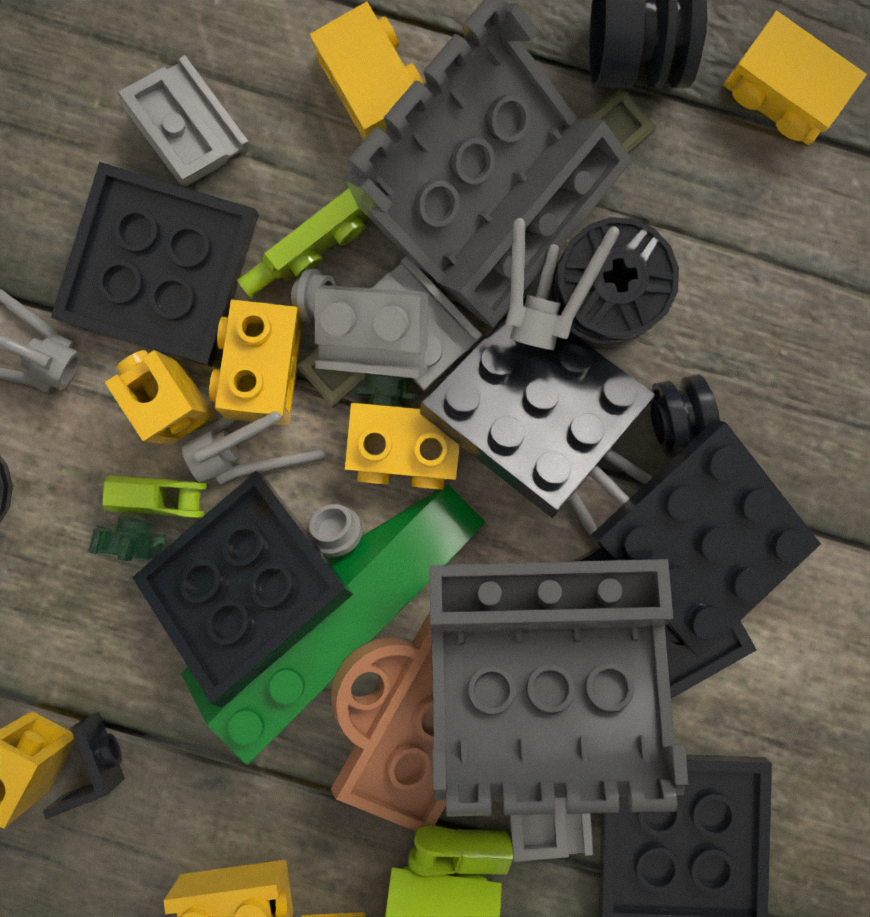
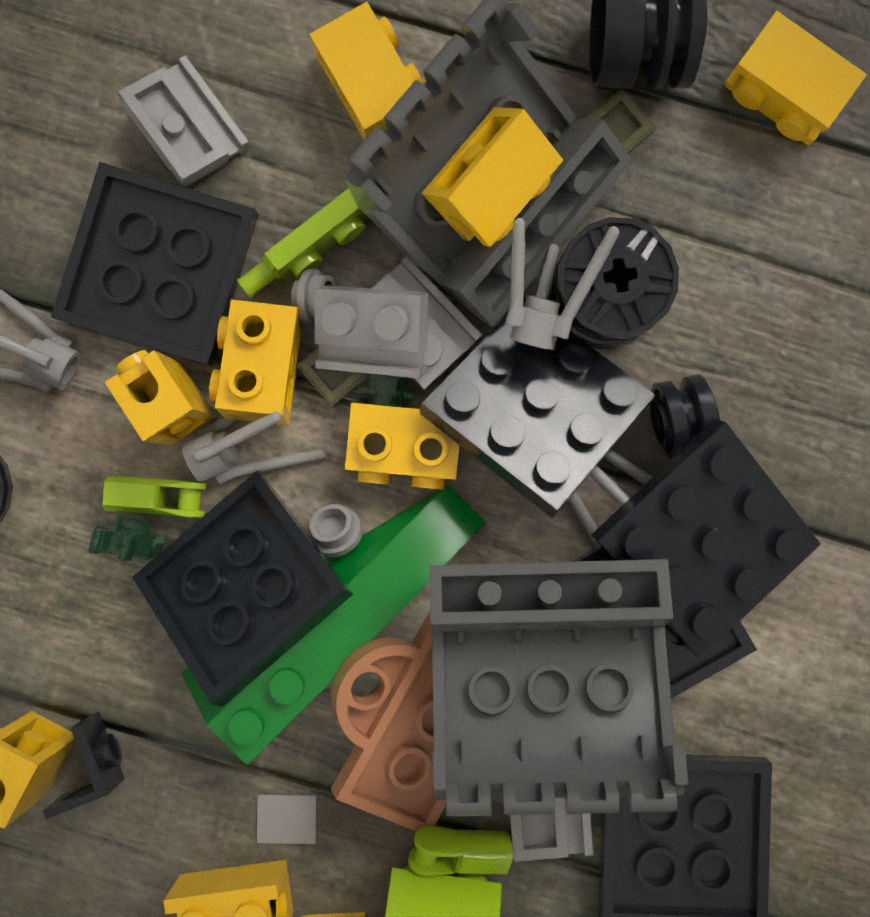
(286, 819): none -> light grey sticker
(493, 176): none -> yellow brick

